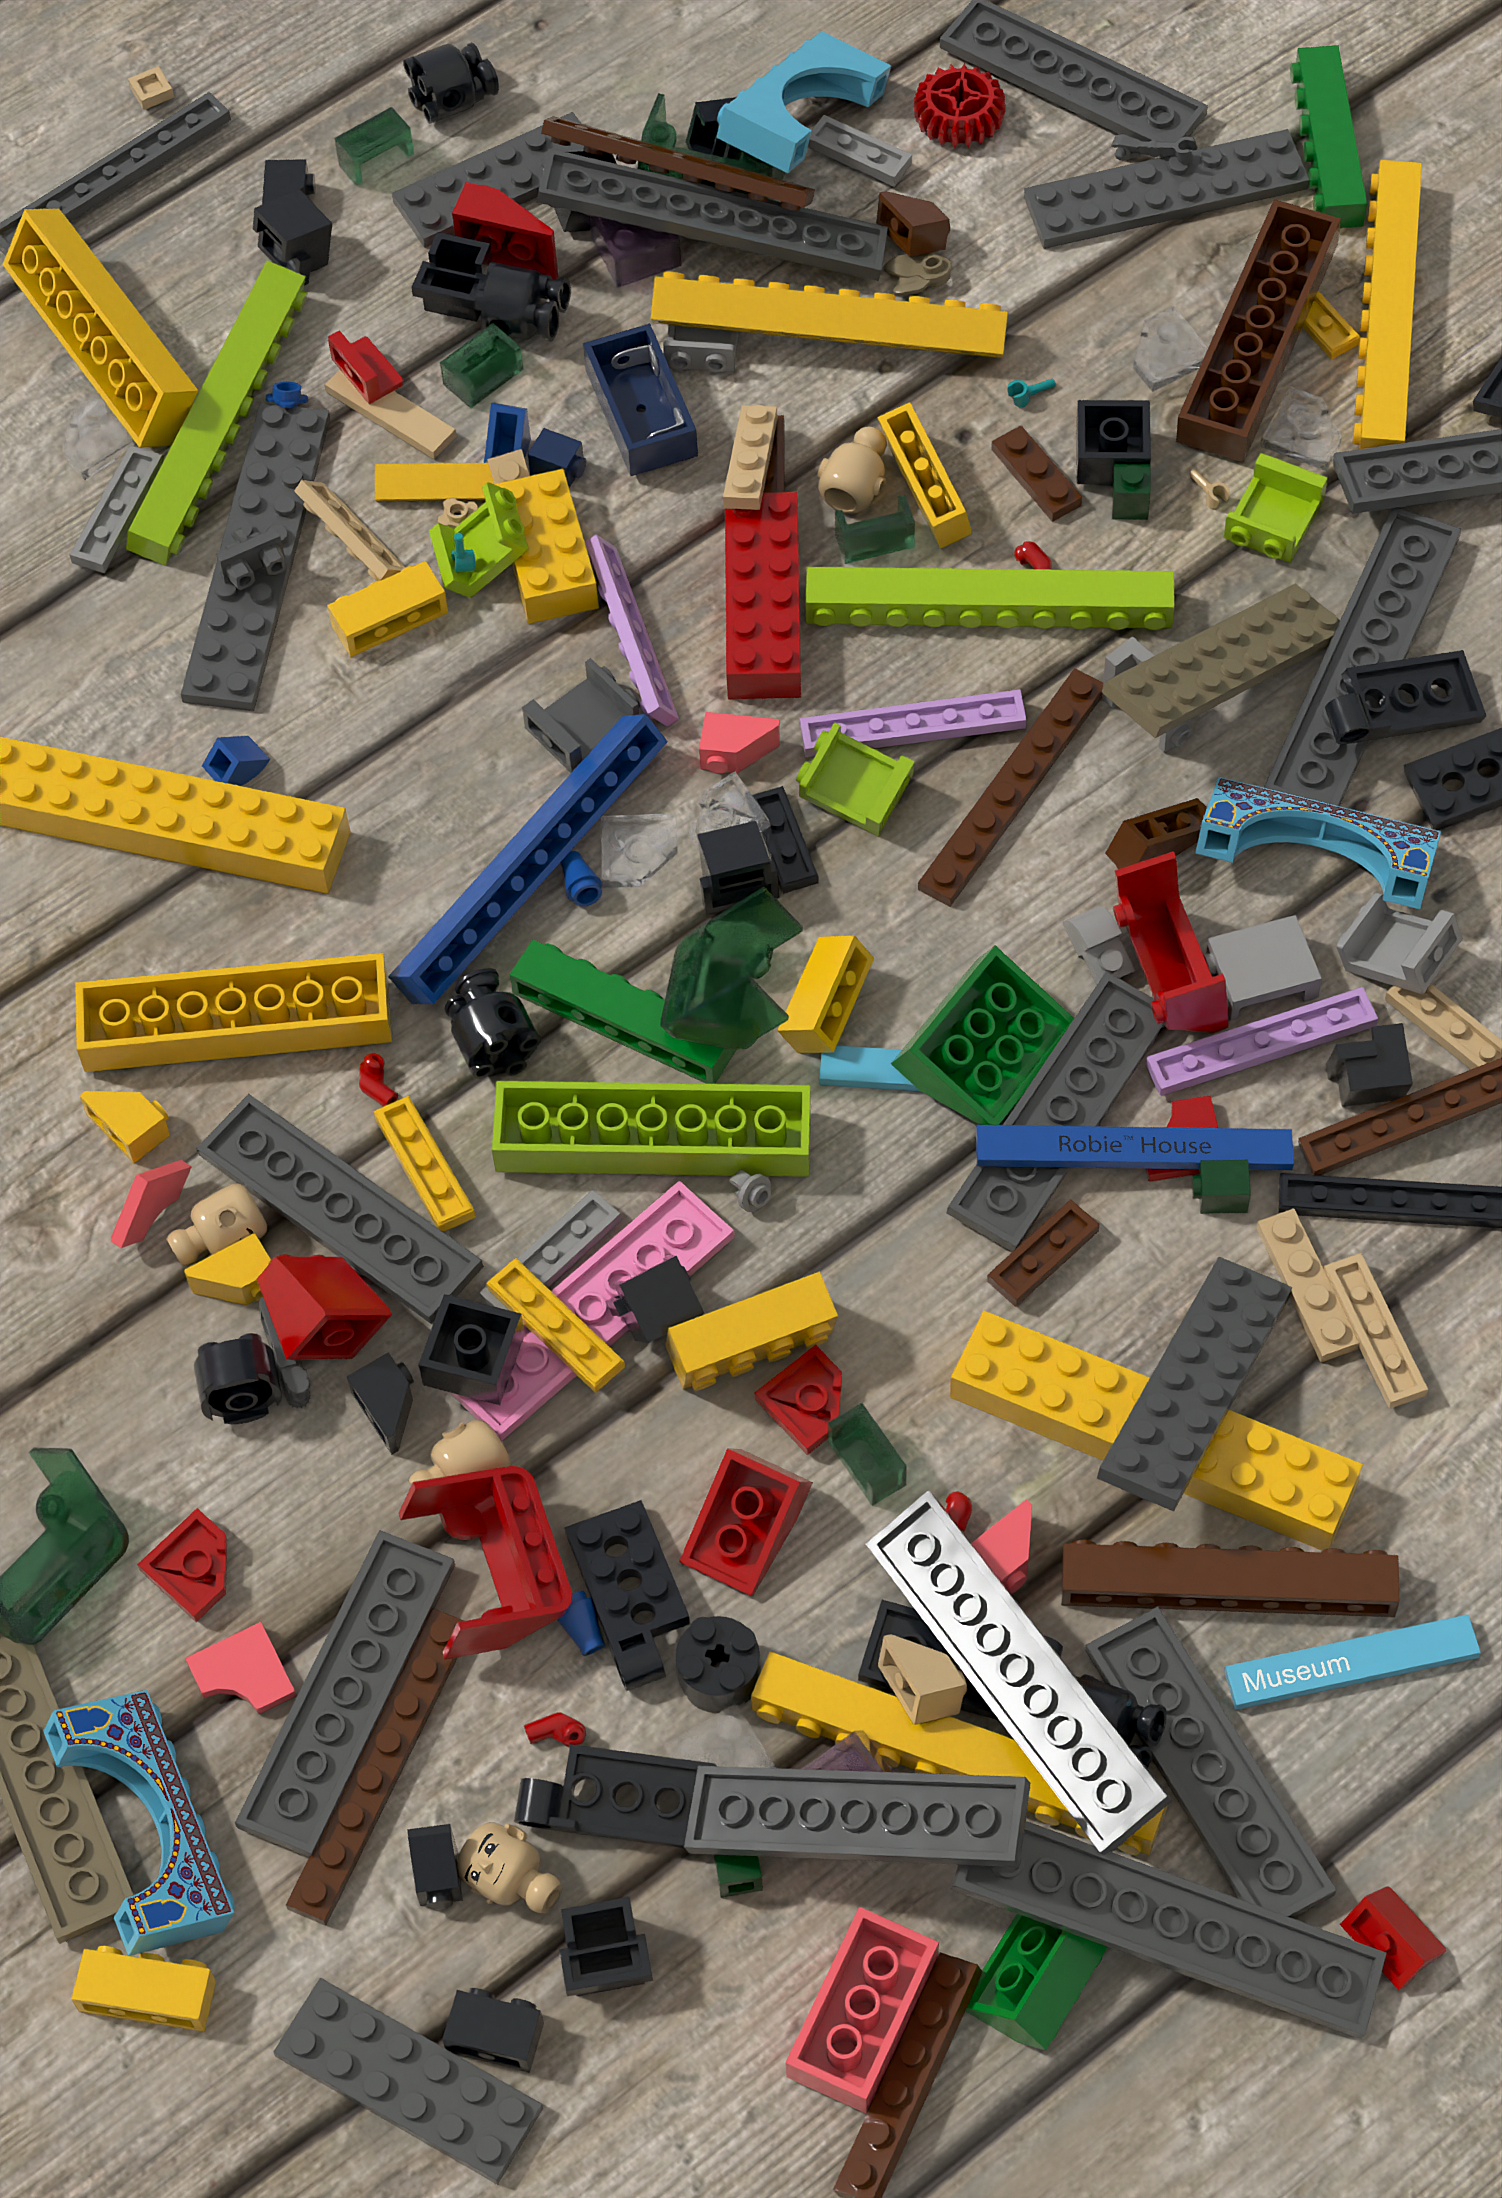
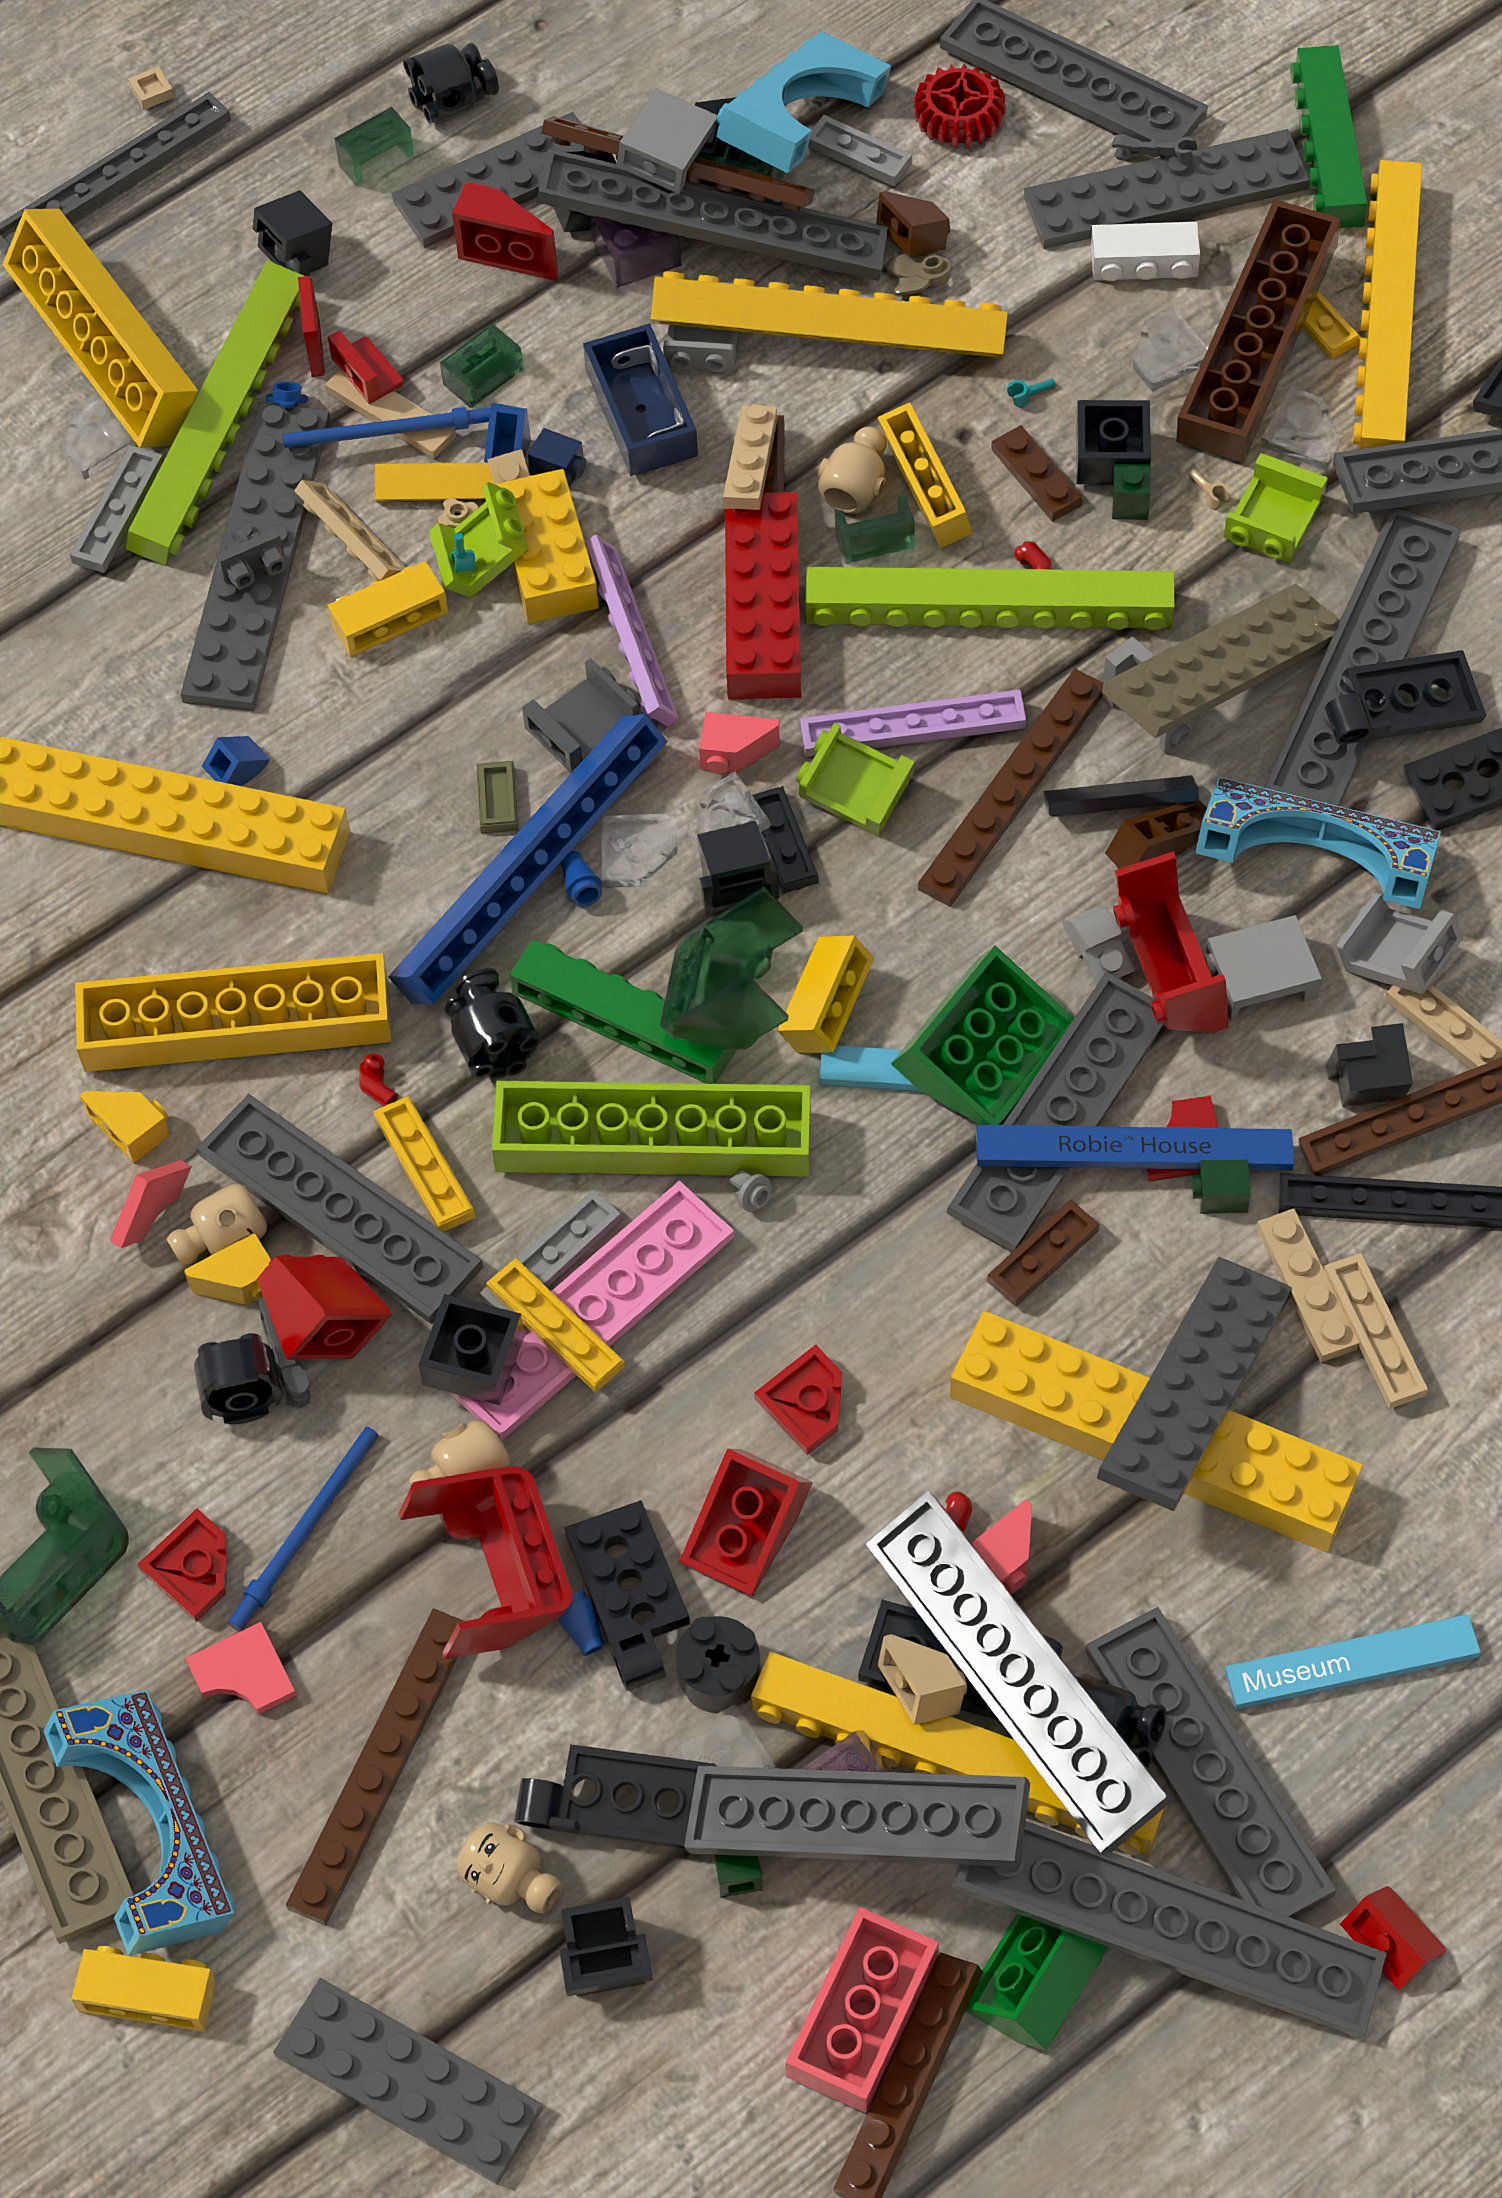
(259, 1590): none -> blue bar
(286, 177): black slope -> none
(311, 326): none -> red tile
(344, 1694): dark grey plate -> none
(384, 1397): black slope -> none
(435, 1866): black slope -> none
(453, 276): black plate -> none
(458, 418): none -> blue bar
(493, 2029): black brick -> none
(497, 797): none -> olive tile
(518, 302): black piece -> none
(558, 1727): red arm -> none
(656, 1300): black plate -> none
(665, 140): none -> light grey panel
(751, 1331): yellow brick -> none
(867, 1454): clear green panel -> none
(1121, 795): none -> black tile
(1145, 251): none -> white brick
(1230, 1579): reddish brown brick -> none
(1261, 1041): lavender plate -> none

